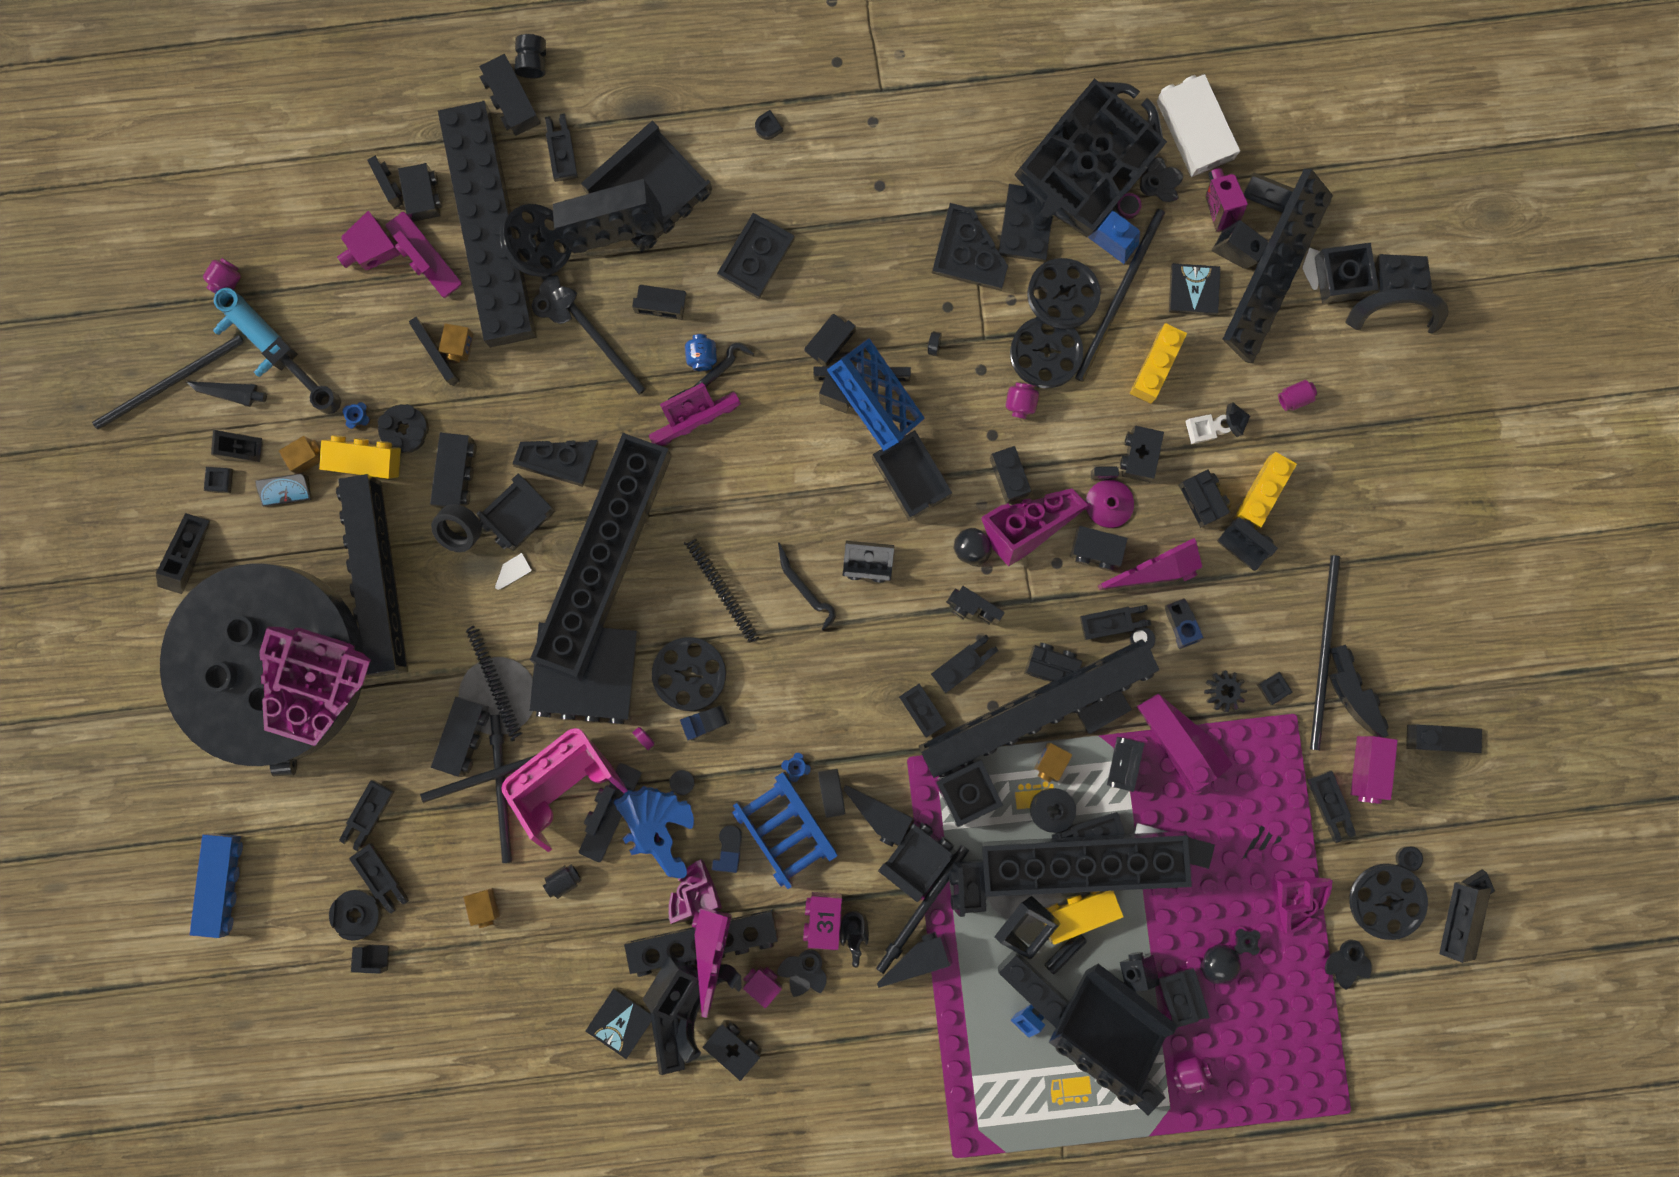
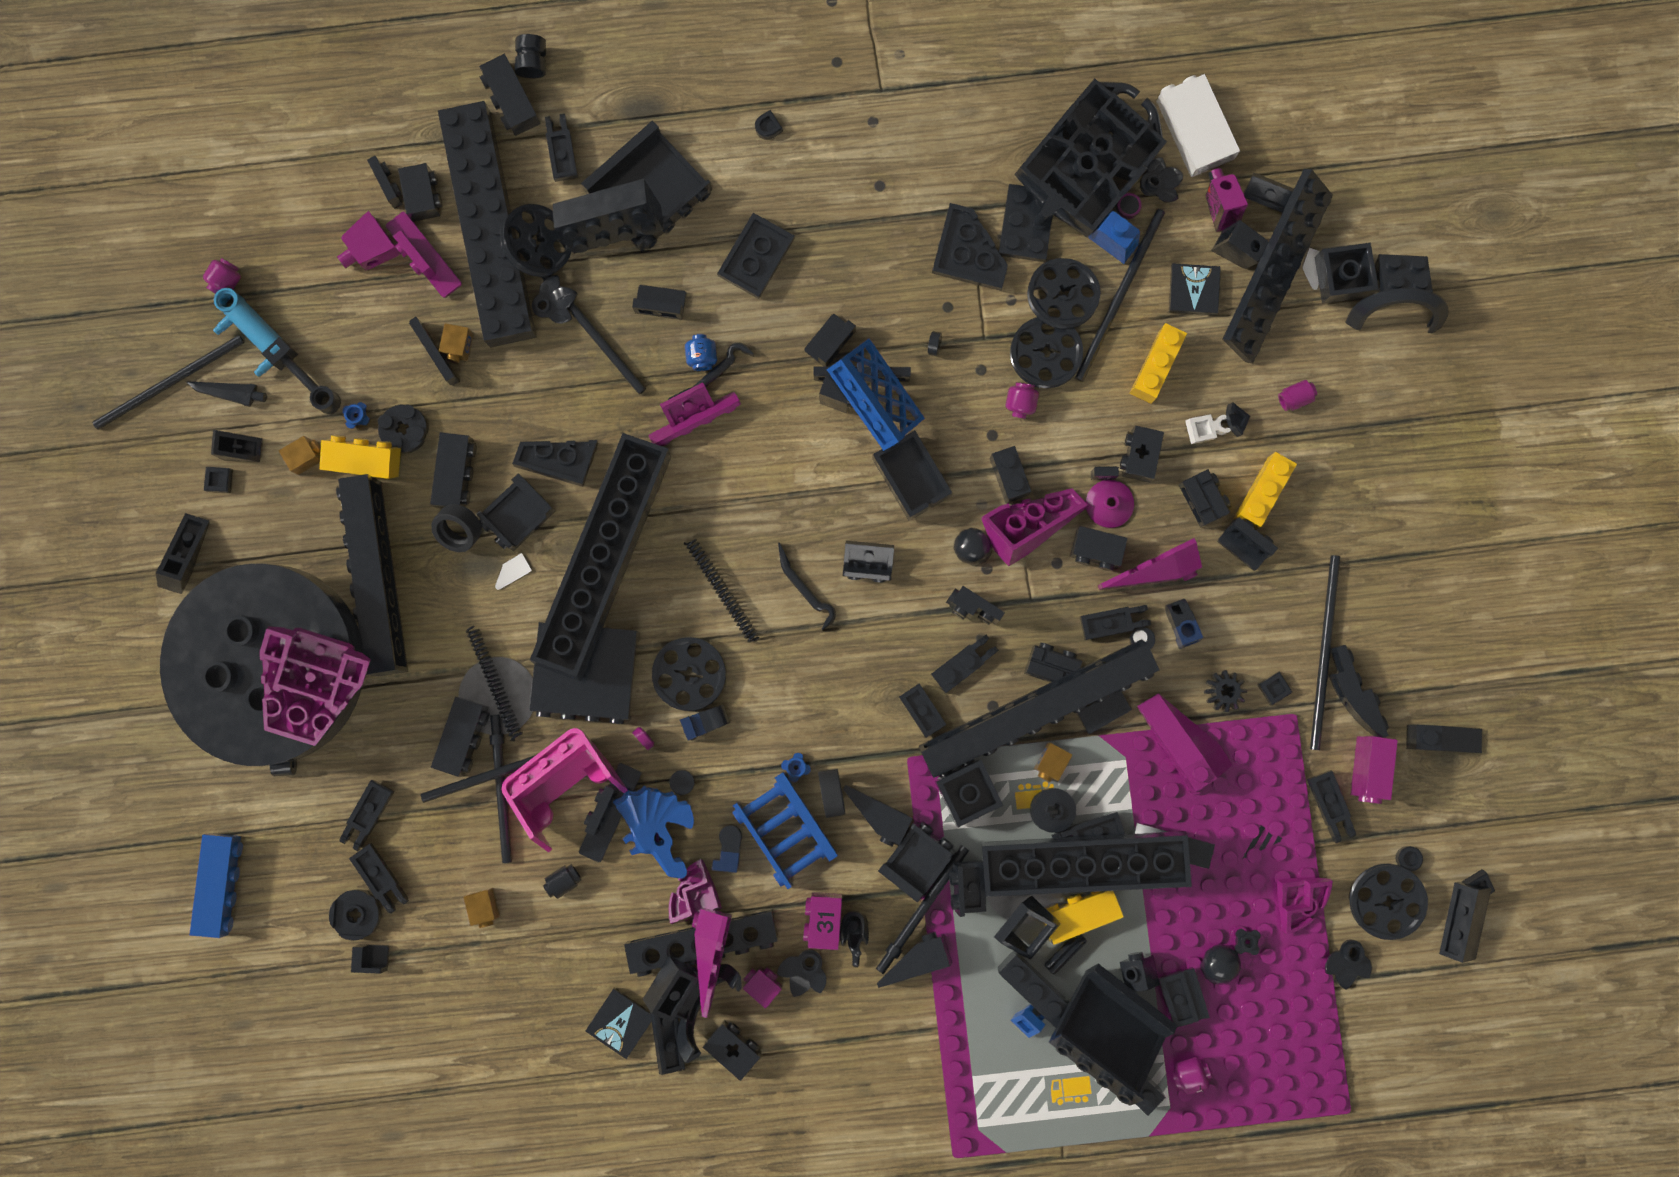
(283, 489): slope -> none
(1125, 764): black hinge -> none

